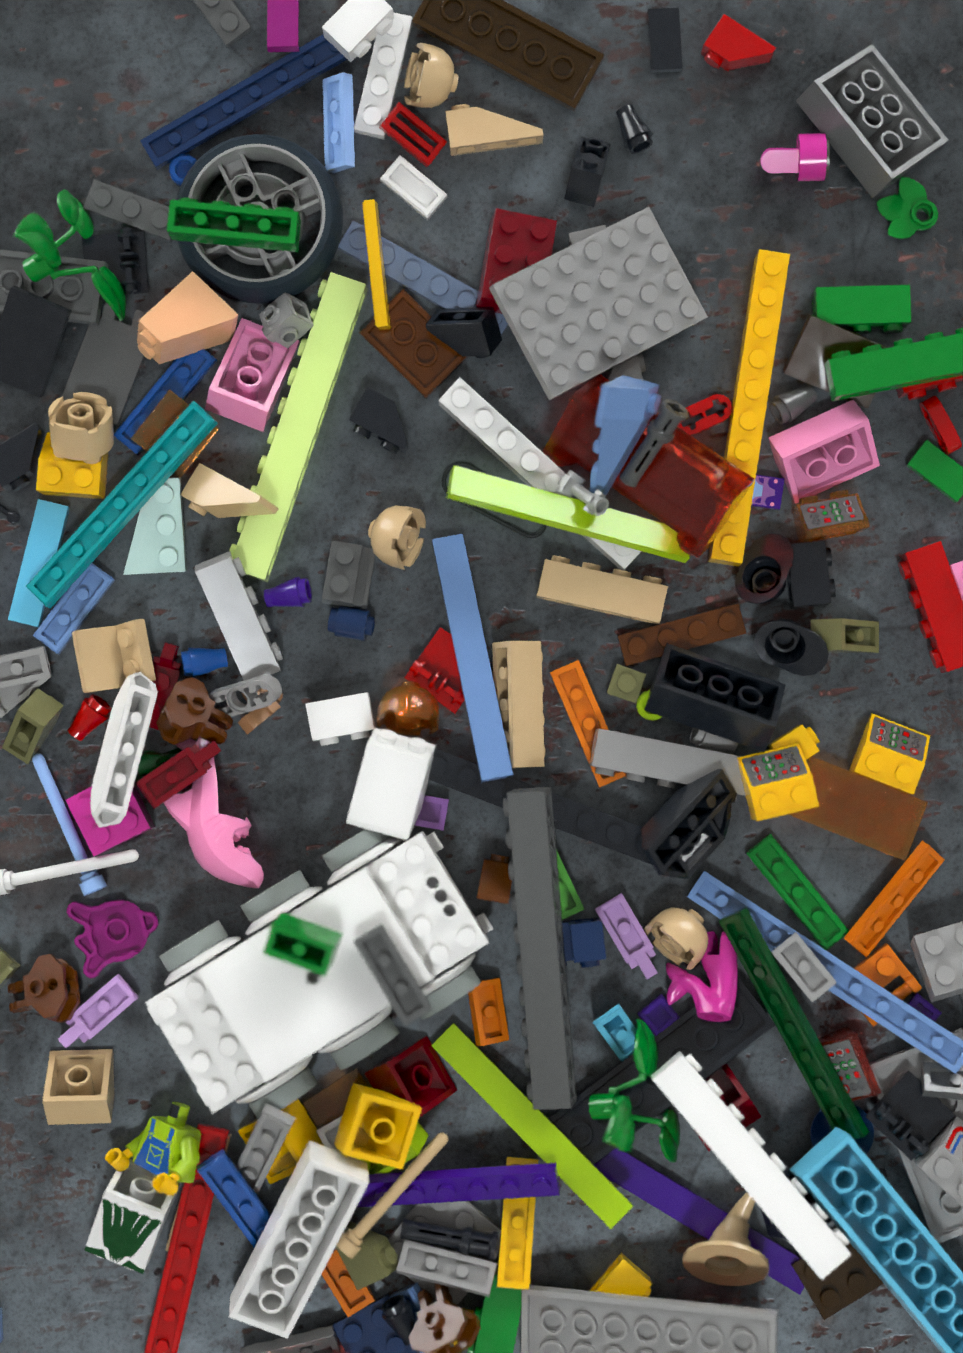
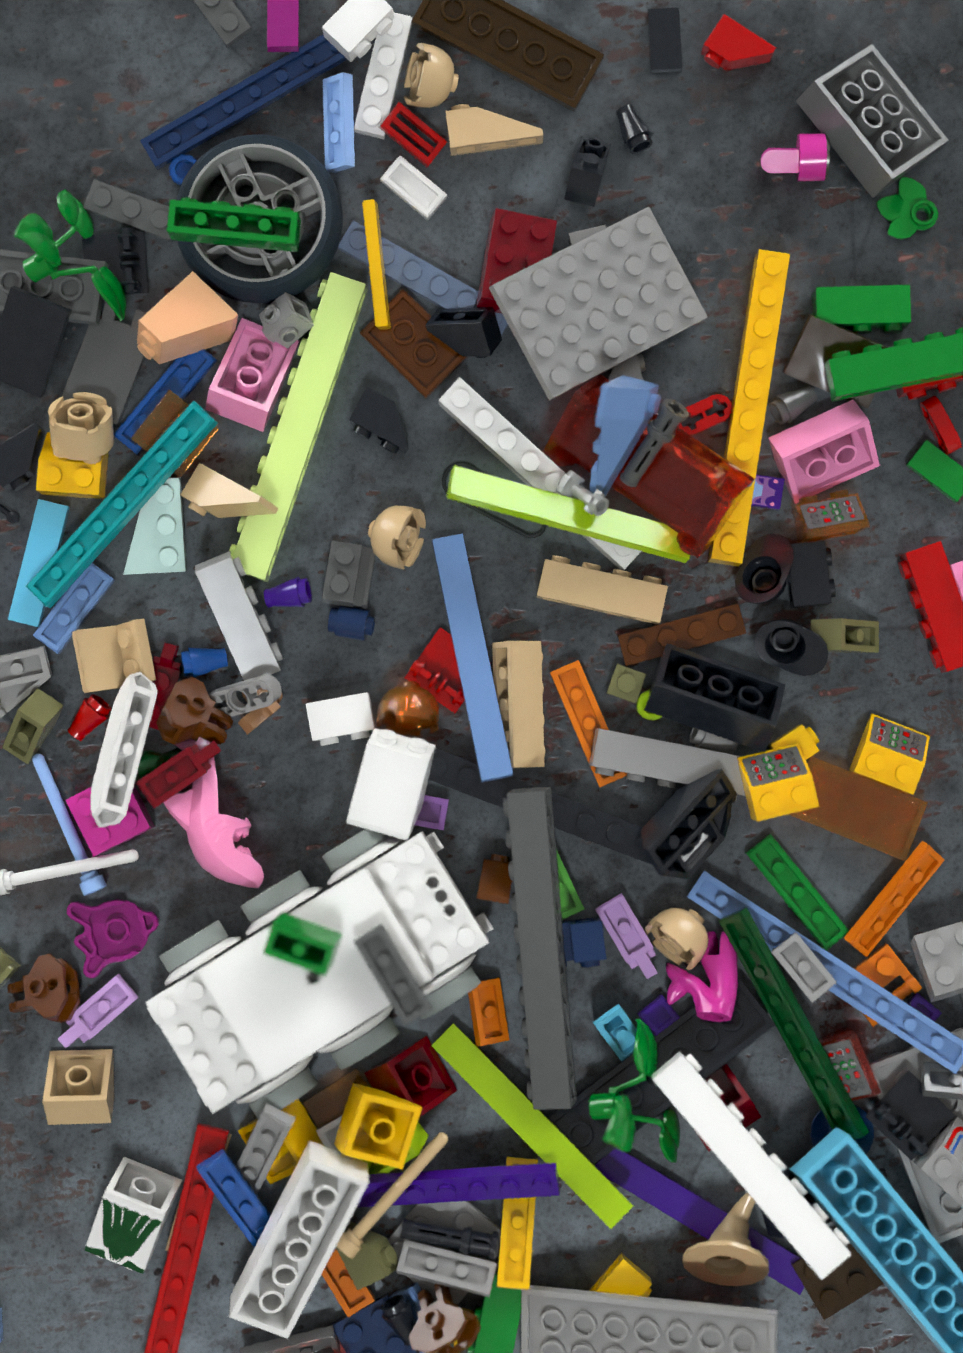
(165, 1148): torso -> none

